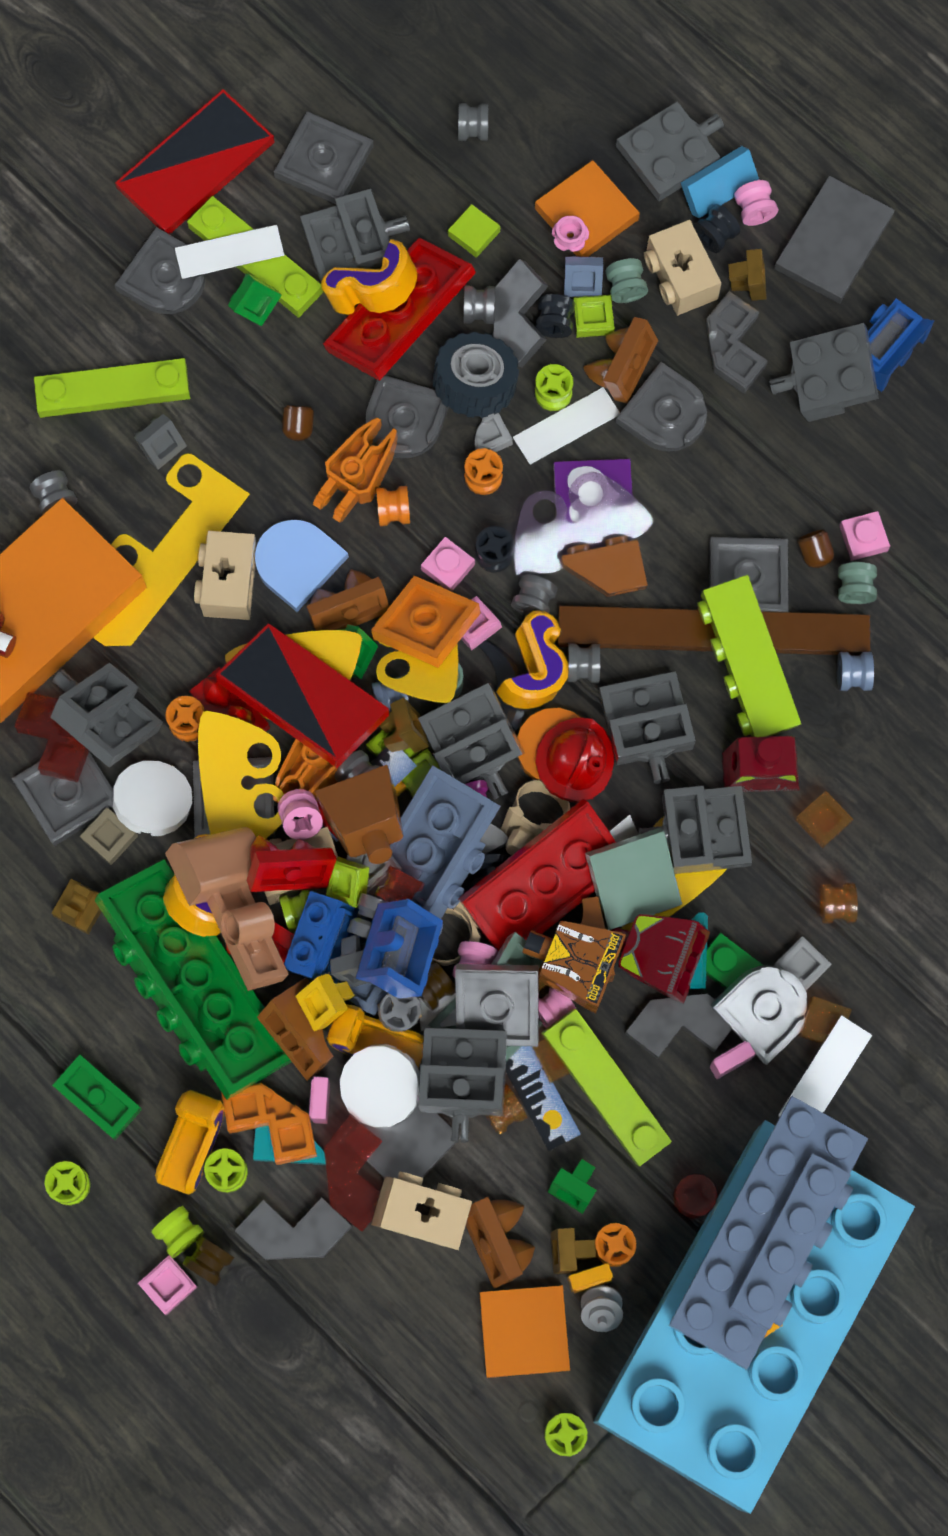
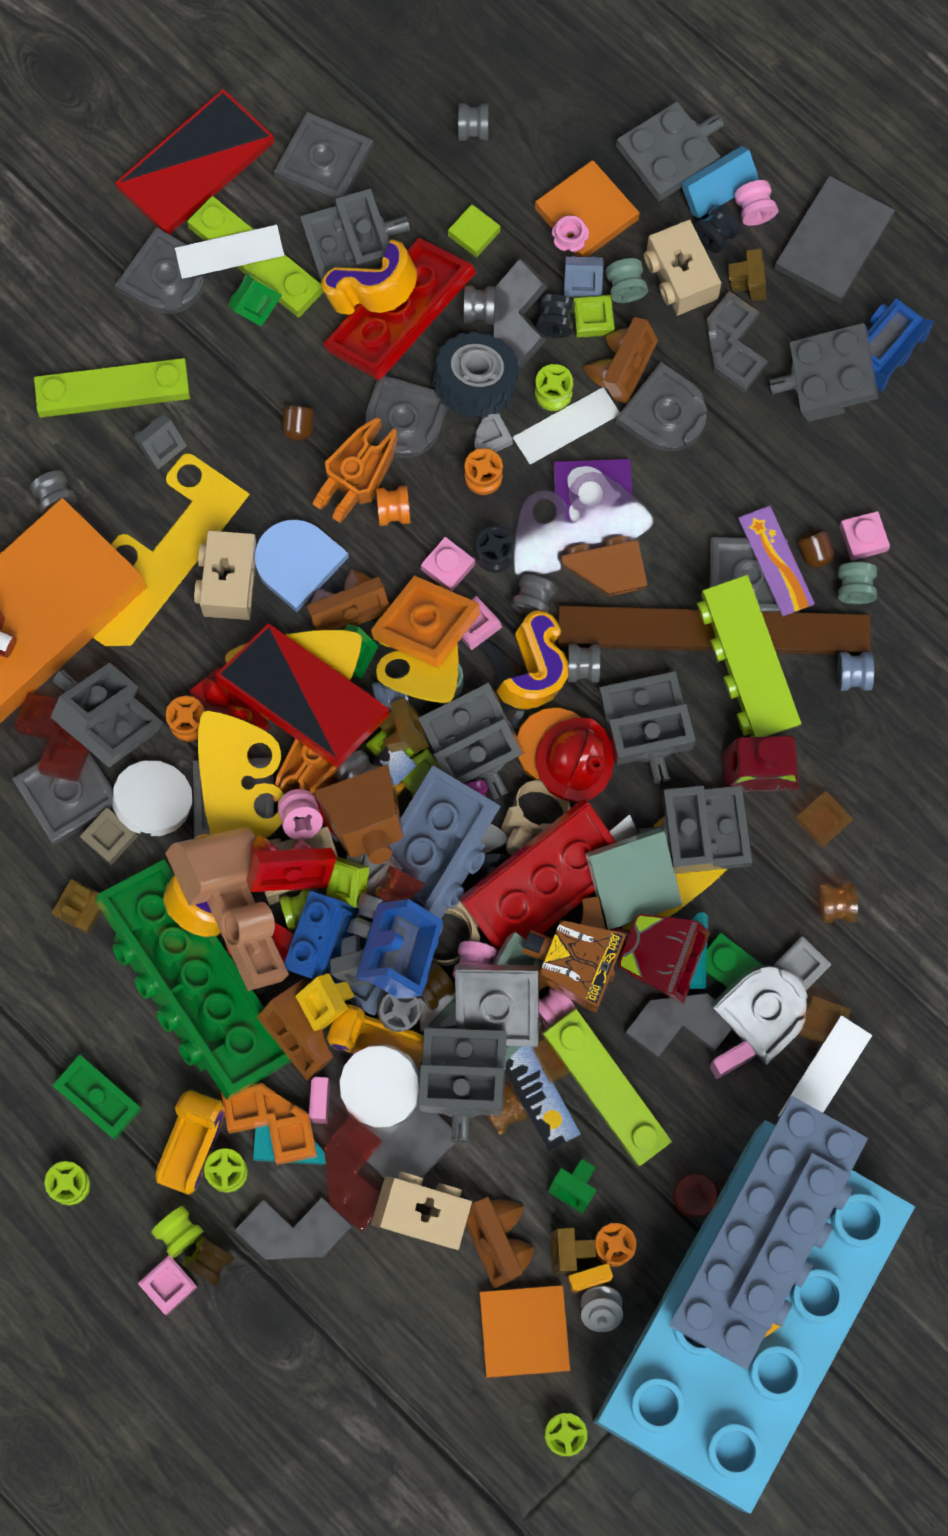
(776, 561): none -> medium lavender sticker

